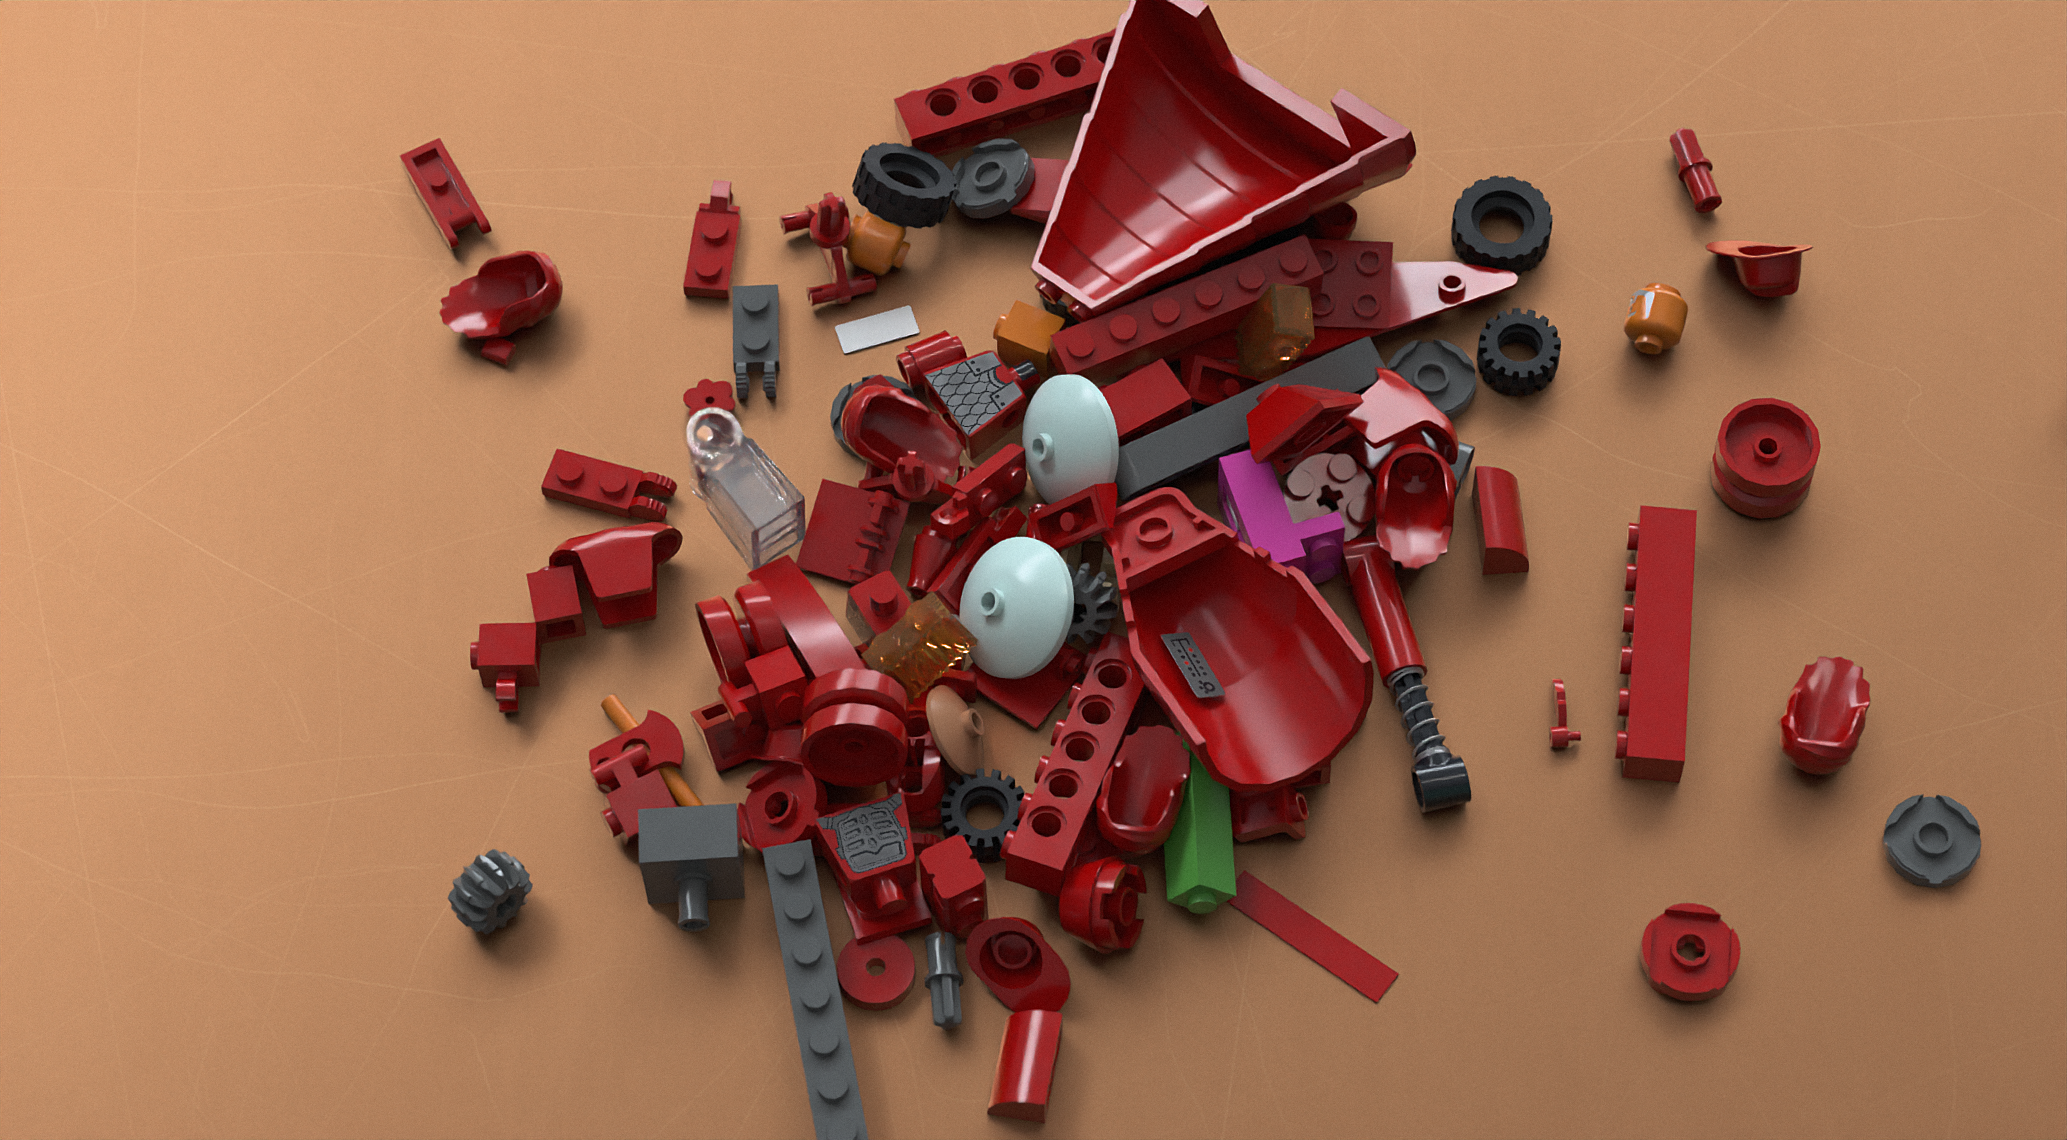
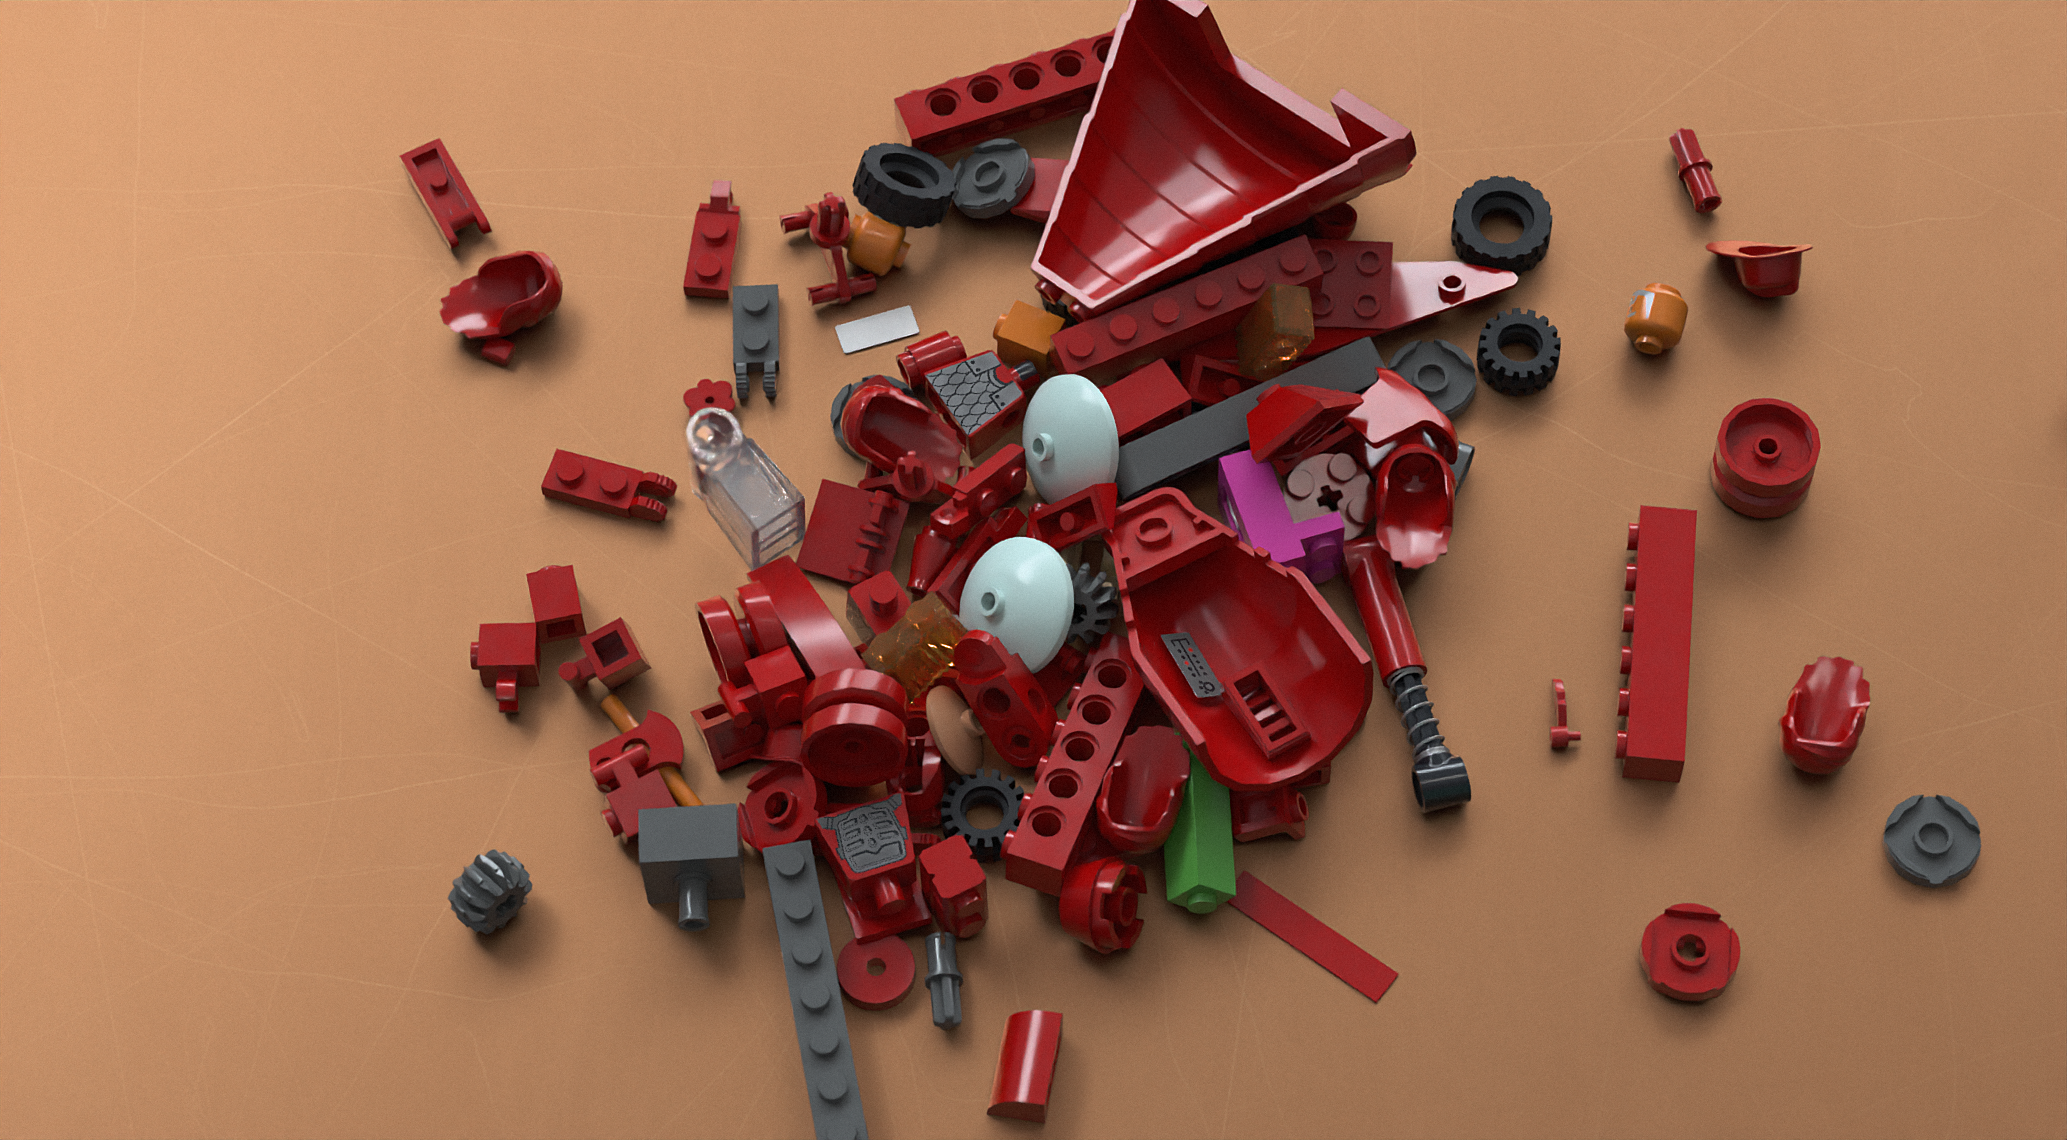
(611, 656): none -> red brick
(621, 569): red piece -> none
(1015, 723): none -> red piece
(1018, 964): red piece -> none
(1248, 681): none -> red slope
(1499, 521): red brick -> none

